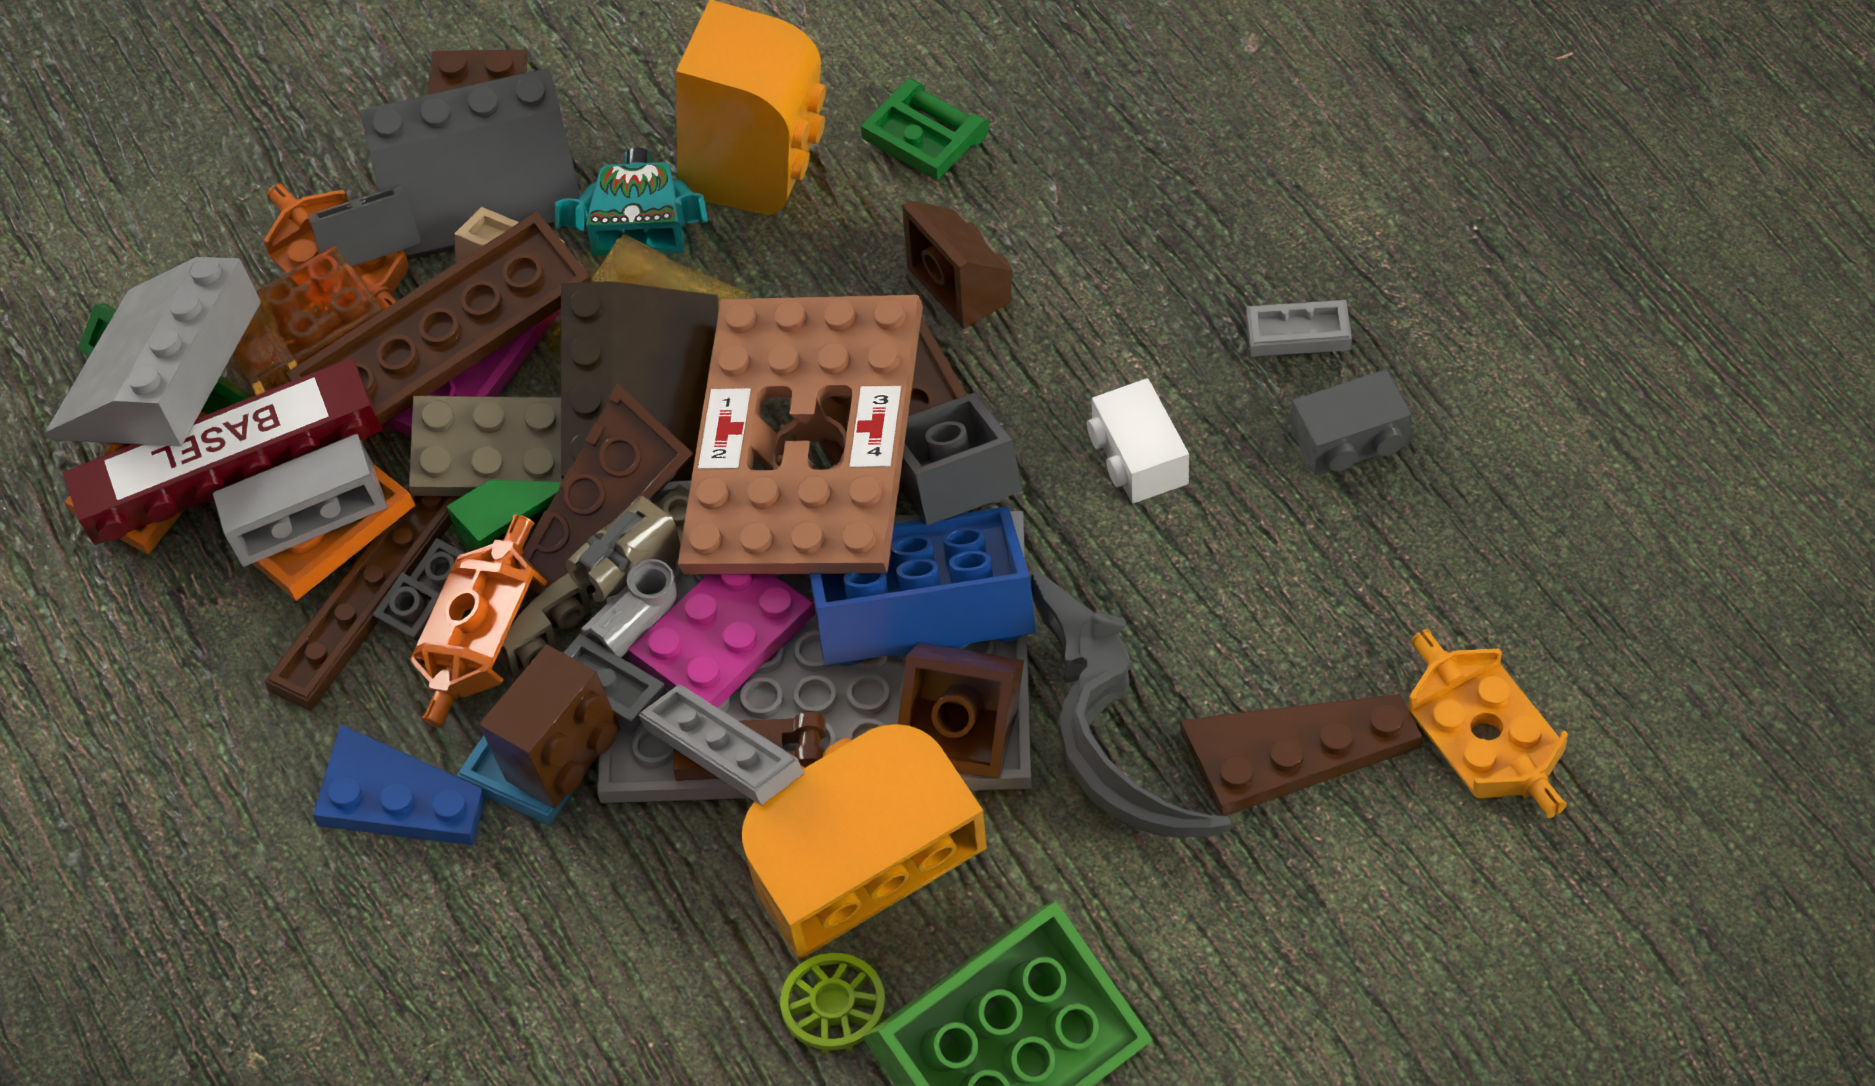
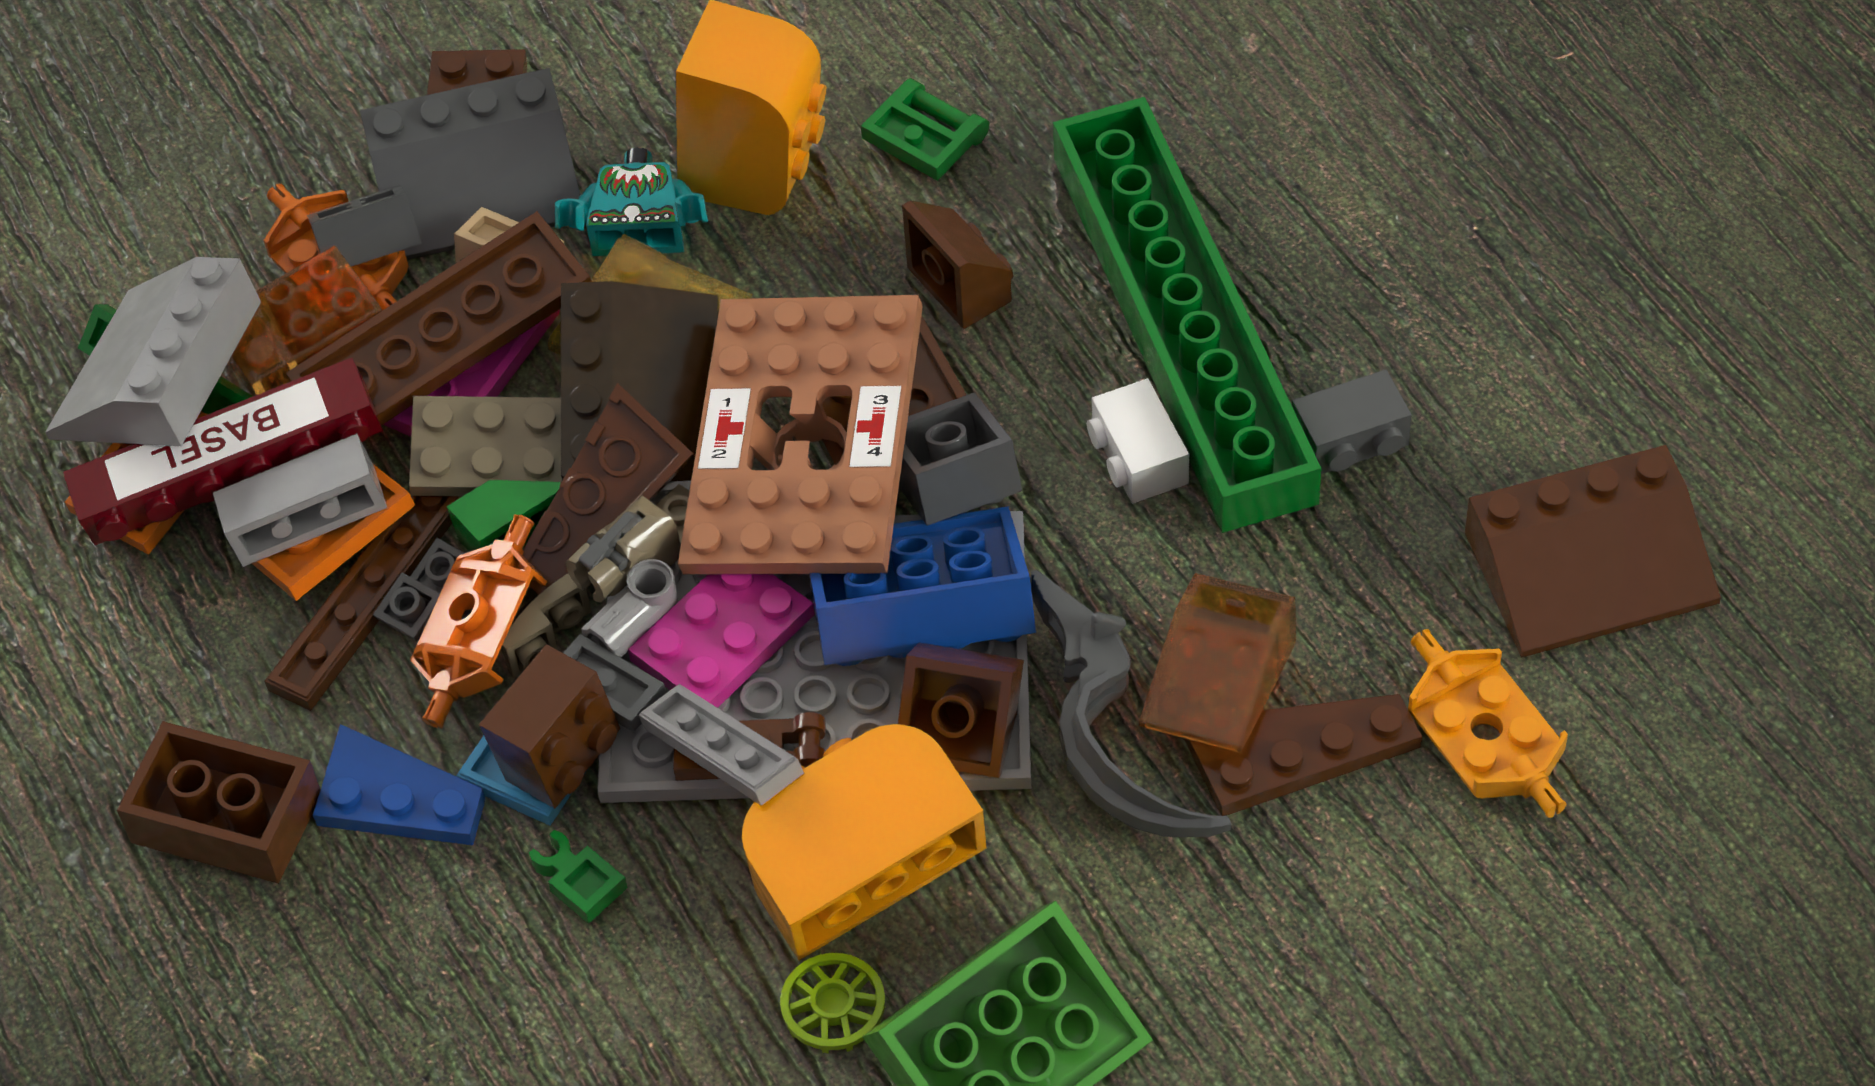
(219, 802): none -> reddish brown brick
(580, 880): none -> green plate
(1186, 316): none -> green brick
(1220, 662): none -> clear orange slope
(1298, 328): light grey plate -> none
(1592, 550): none -> reddish brown slope

